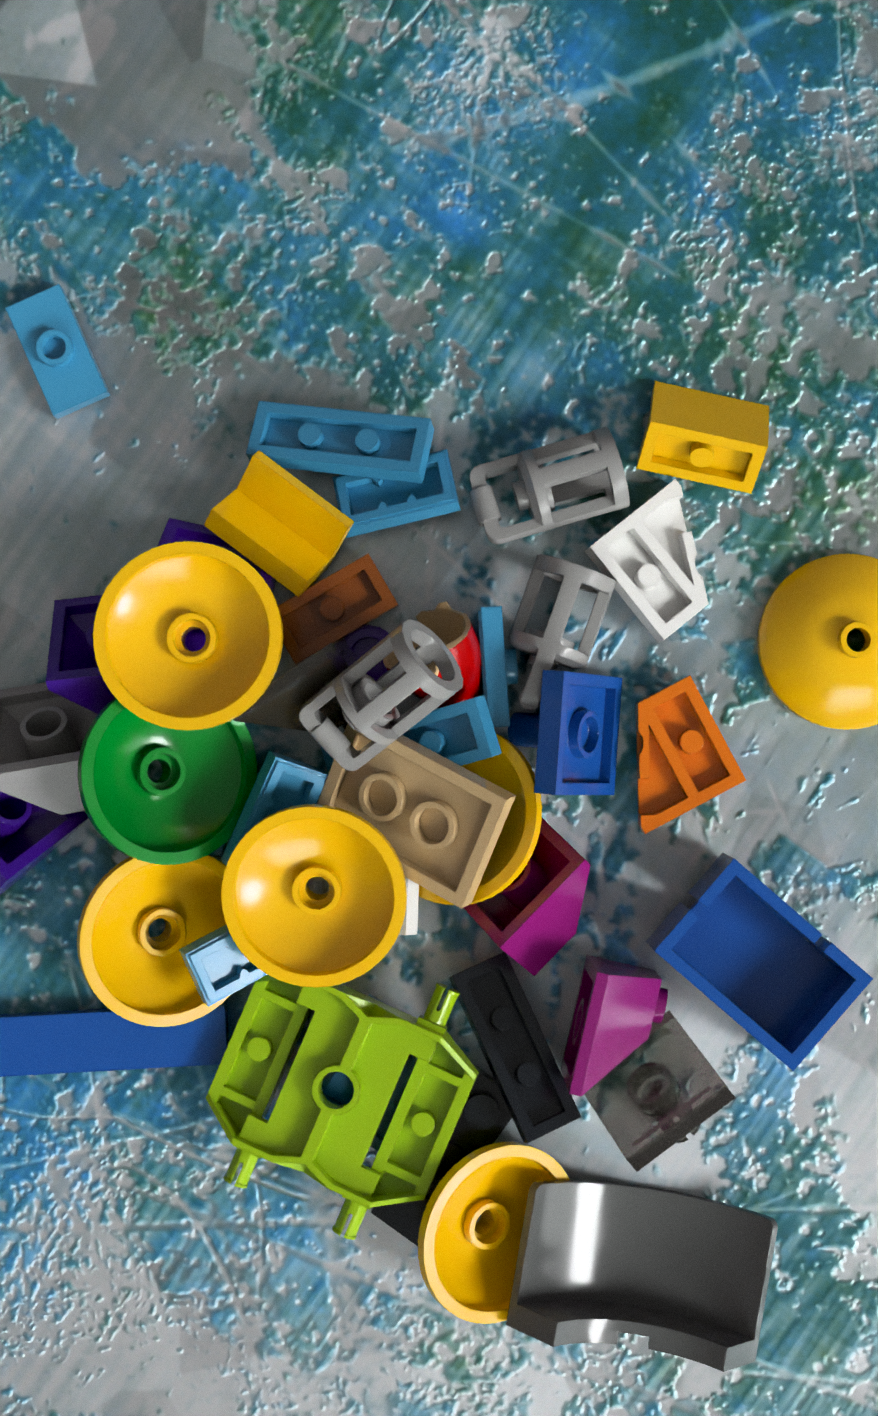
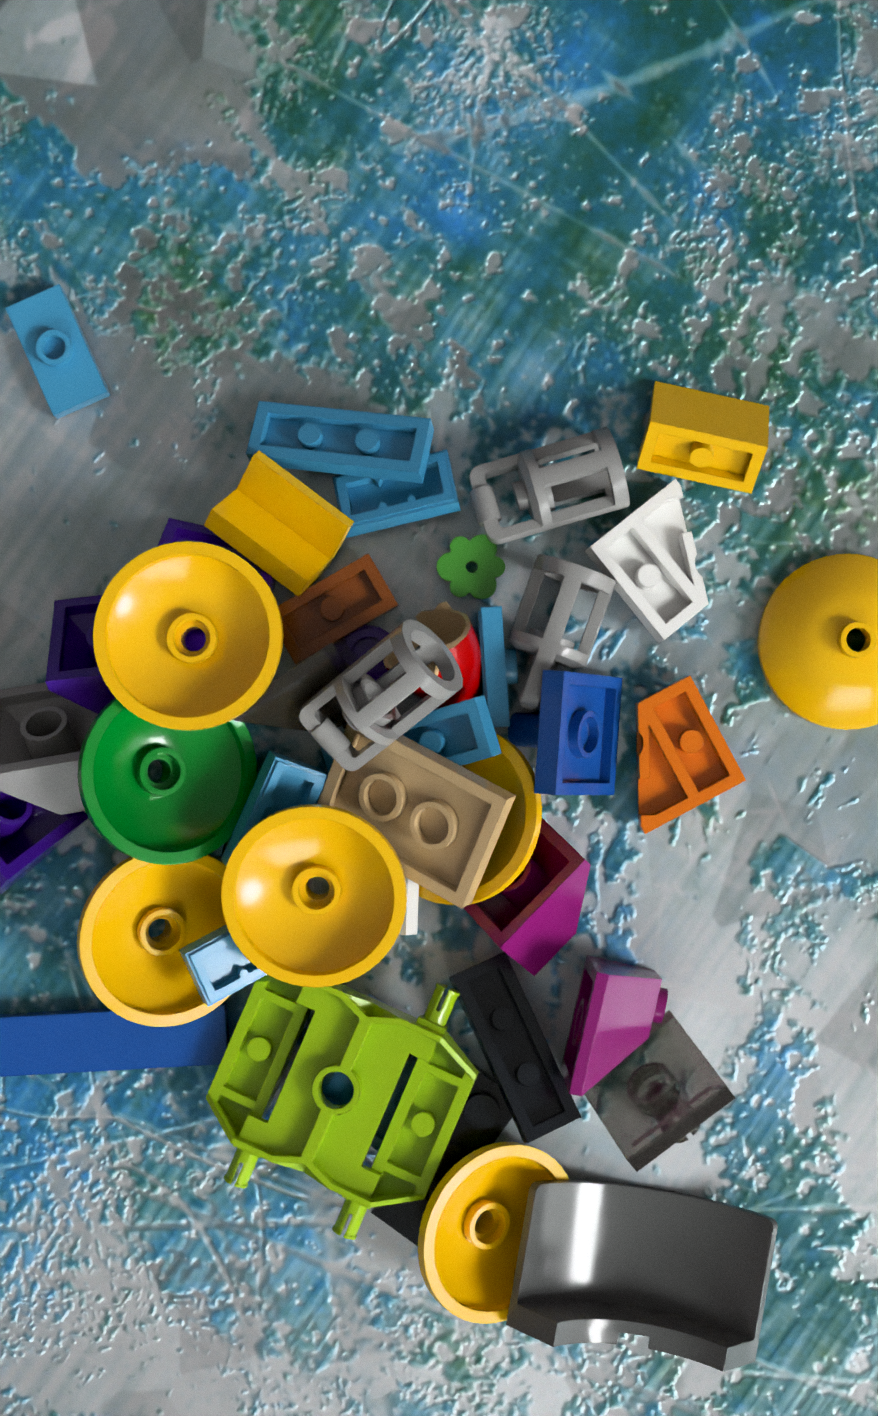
(480, 551): none -> bright green plant
(755, 965): blue piece -> none

